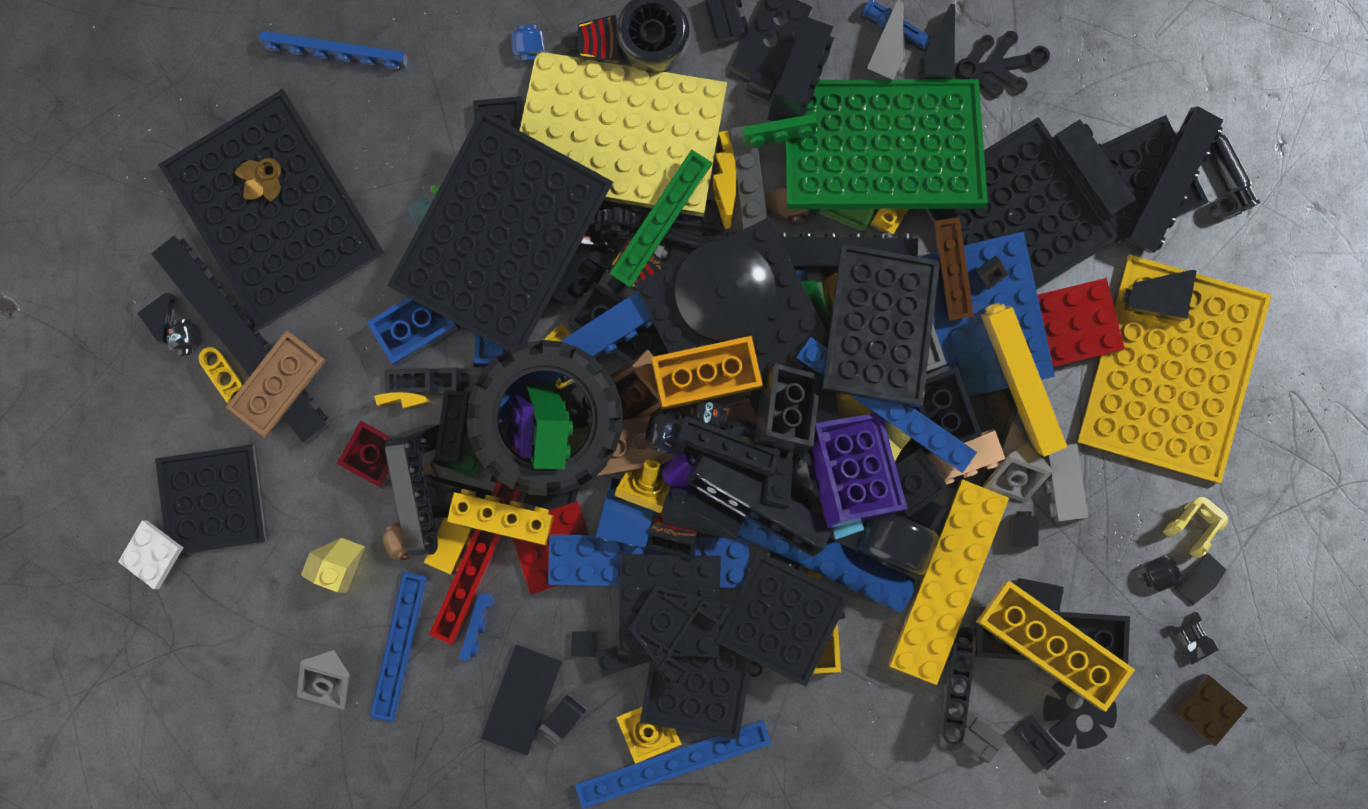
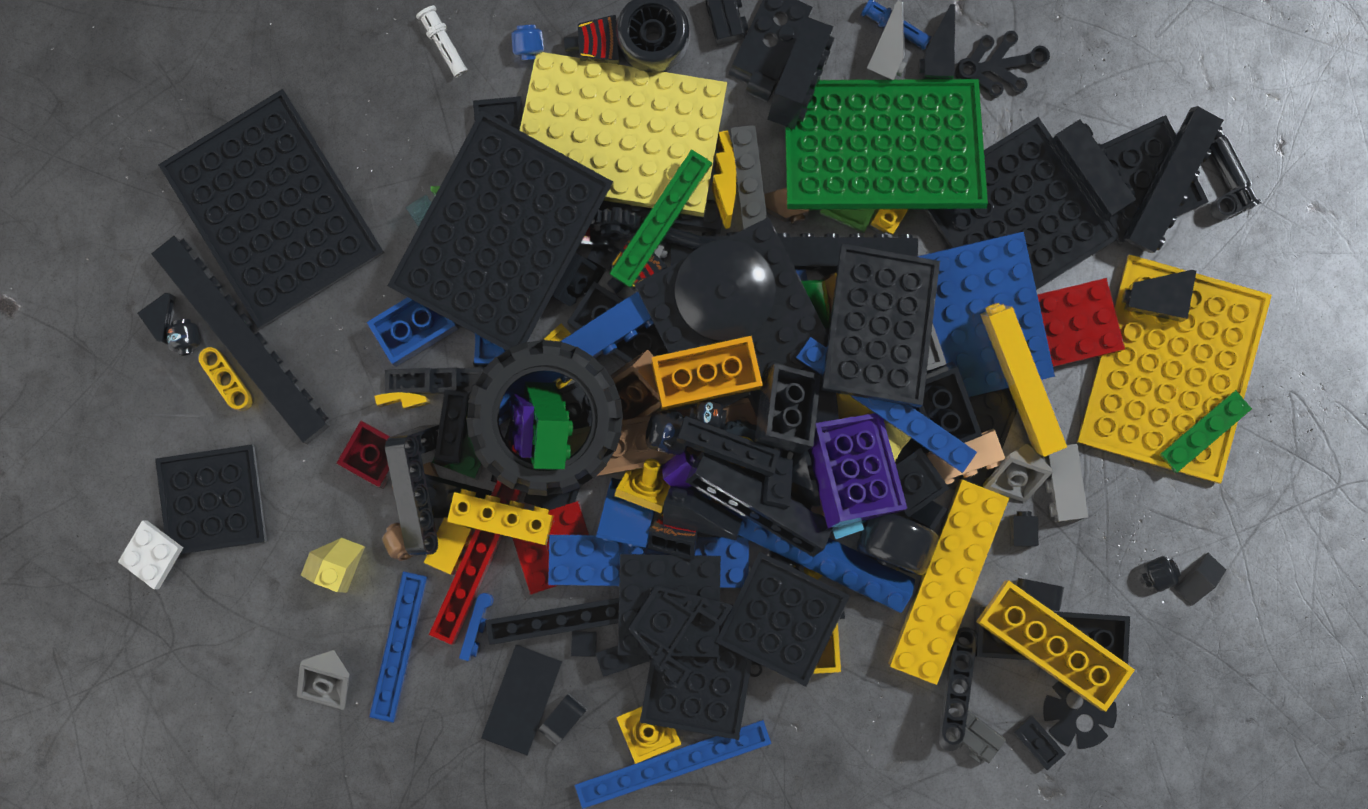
(257, 181): pearl gold plate -> none
(275, 384): medium nougat tile -> none
(324, 48): blue plate -> none
(437, 31): none -> white pin
(553, 621): none -> black brick
(779, 131): green plate -> none
(953, 268): reddish brown plate -> none
(991, 272): black plate -> none
(1196, 649): black piece -> none
(1205, 431): none -> green plate
(1209, 709): dark brown brick -> none
(1210, 513): light yellow piece -> none

